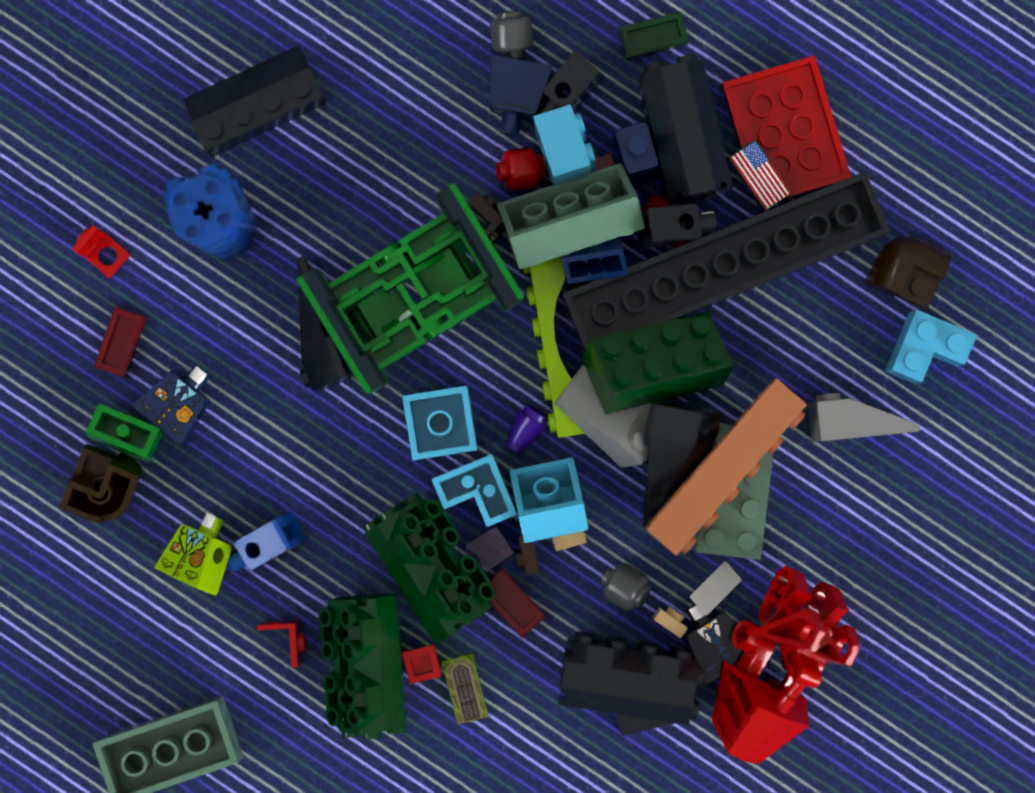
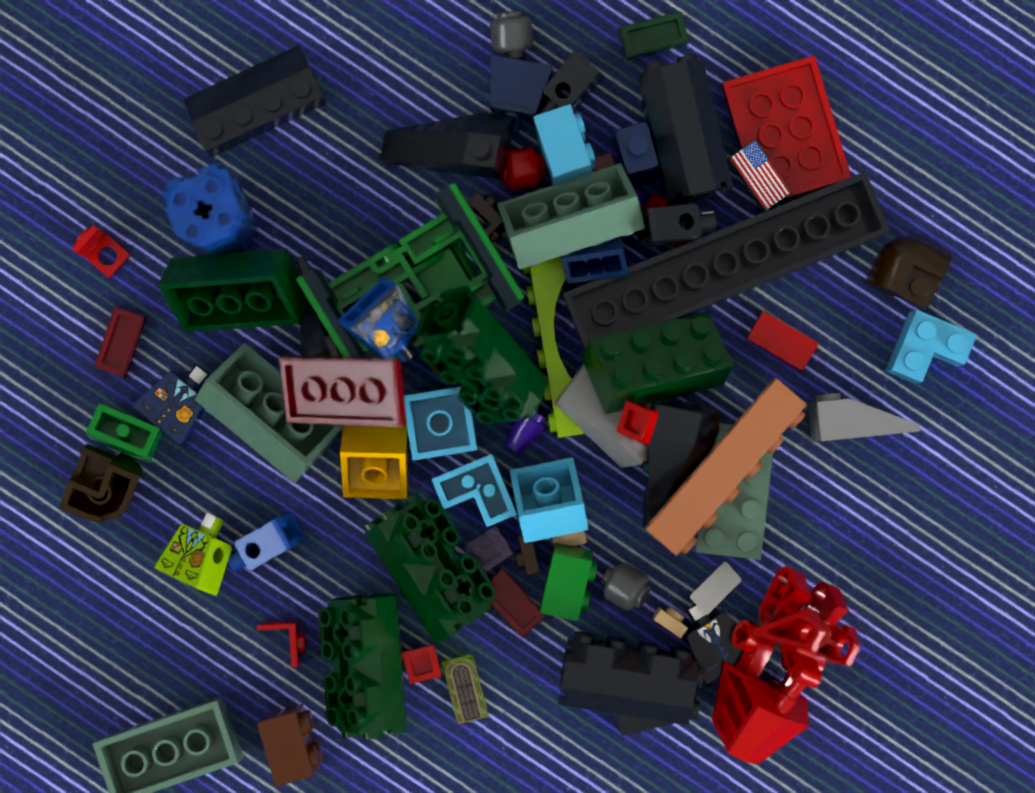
(234, 290): none -> dark green brick
(250, 402): none -> sand green brick
(290, 744): none -> reddish brown brick
(343, 390): none -> tile
(374, 462): none -> yellow slope
(382, 321): none -> torso
(457, 145): none -> black wedge
(474, 348): none -> dark green brick
(567, 582): none -> green brick
(637, 422): none -> red plate
(782, 341): none -> red tile

